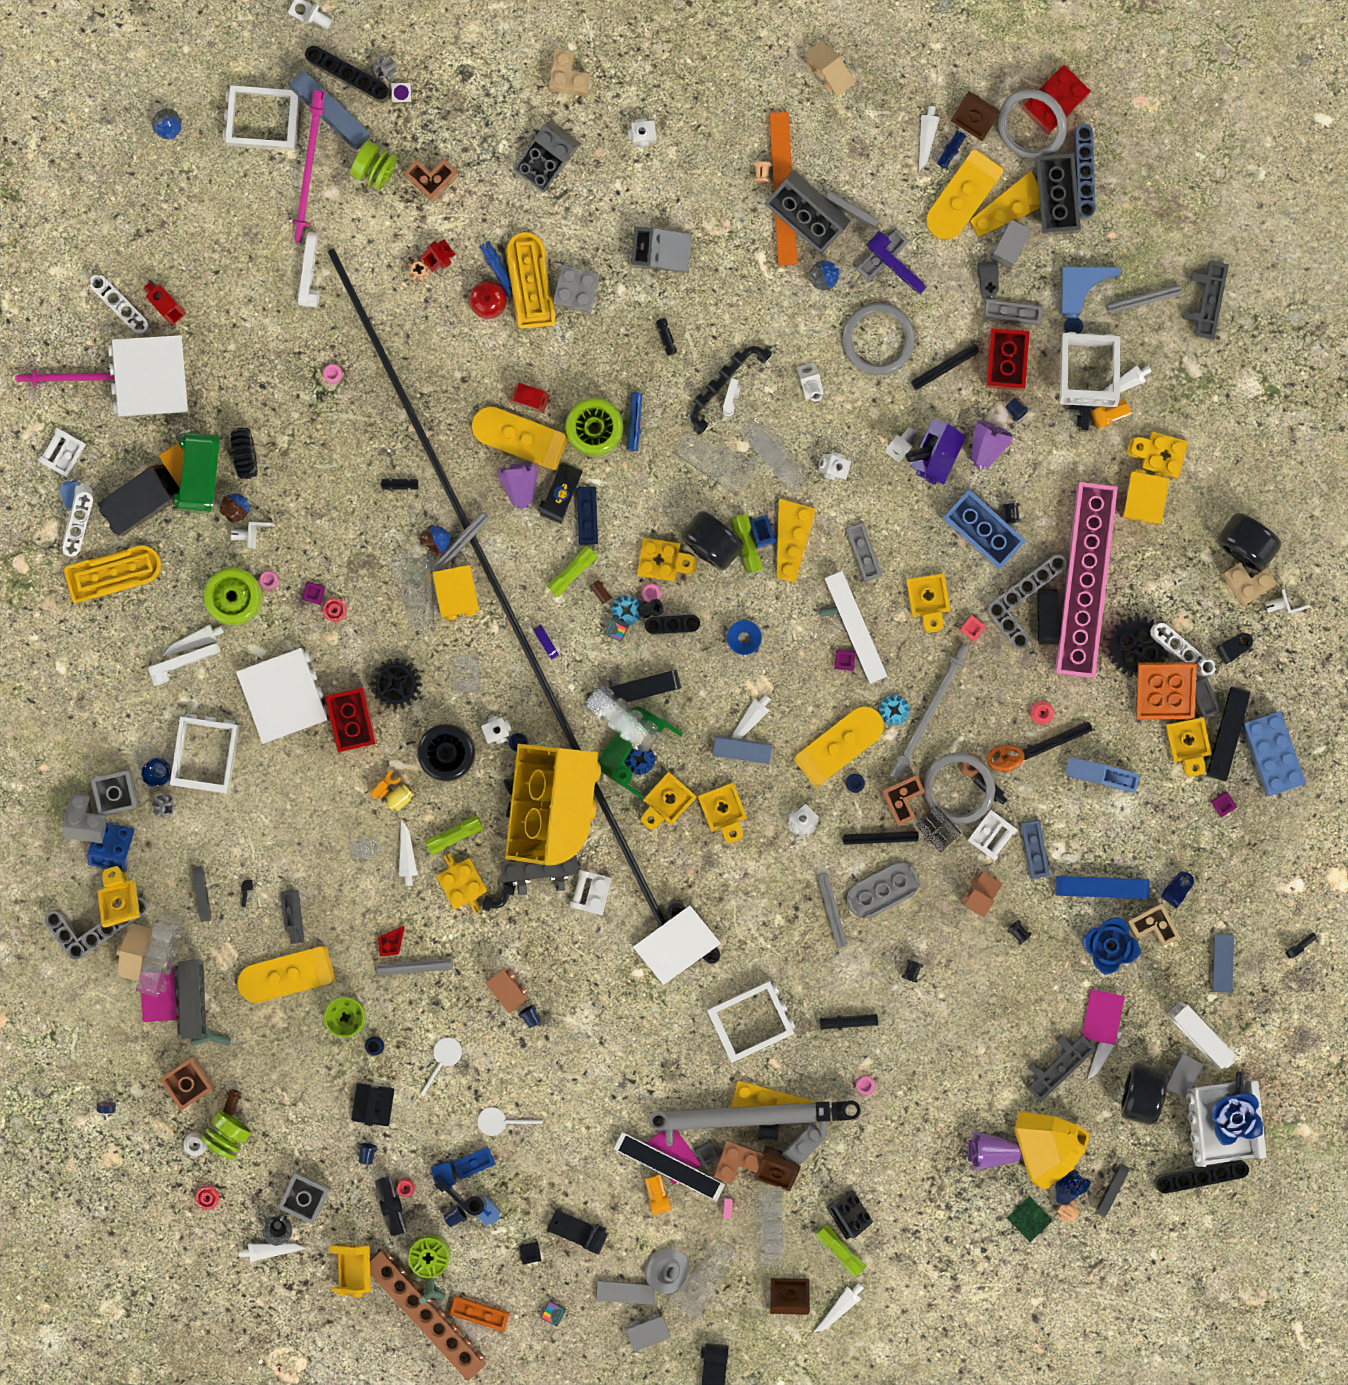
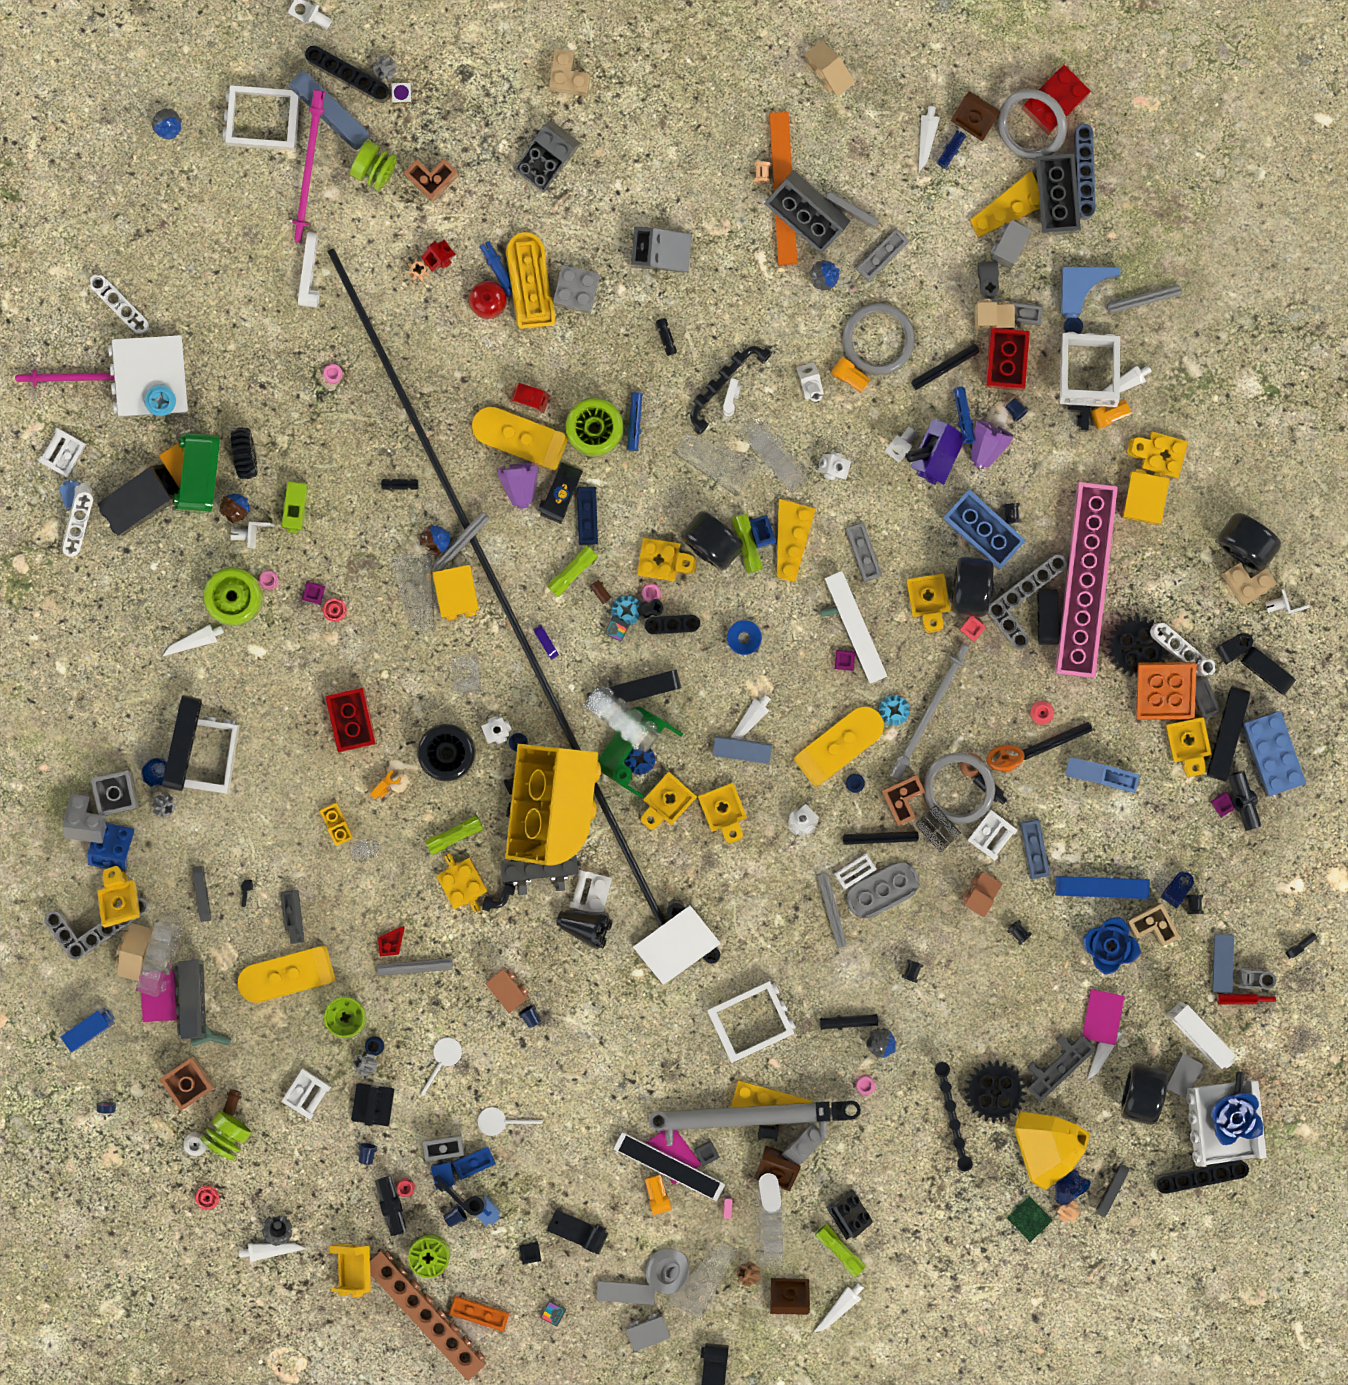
(88, 1029): none -> blue brick
(112, 573): yellow piece -> none
(159, 671): white beam -> none
(164, 303): red torso -> none
(167, 395): none -> medium azure gear
(182, 742): none -> black beam
(283, 695): white panel -> none
(295, 507): none -> lime brick
(301, 1089): none -> white plate
(304, 1197): light grey brick -> none
(336, 823): none -> yellow slope
(365, 1063): none -> light grey gear
(386, 669): black gear -> none
(399, 797): light yellow brick -> none
(407, 863): white bar -> none
(432, 1292): sand green piece -> none
(443, 1147): none -> light grey brick
(586, 926): none -> black cone
(647, 127): white brick -> none
(734, 1156): nougat brick -> none
(748, 1274): none -> medium nougat gear
(770, 1192): none -> white tile
(841, 880): none -> white tile
(846, 372): none -> light orange piece
(878, 246): dark purple beam -> none
(881, 1042): none -> dark grey piece
(963, 195): yellow piece -> none
(964, 1162): none -> black bar
(965, 422): none -> blue pin
(972, 586): none -> black wheel
(977, 1090): none -> black gear
(991, 315): none -> tan brick
(991, 1151): medium lavender cone -> none
(1195, 904): none -> black bush
(1213, 287): dark grey hinge -> none
(1243, 999): none -> red axle
(1244, 800): none -> black piece
(1255, 979): none -> light grey piece
(1268, 670): none -> black beam

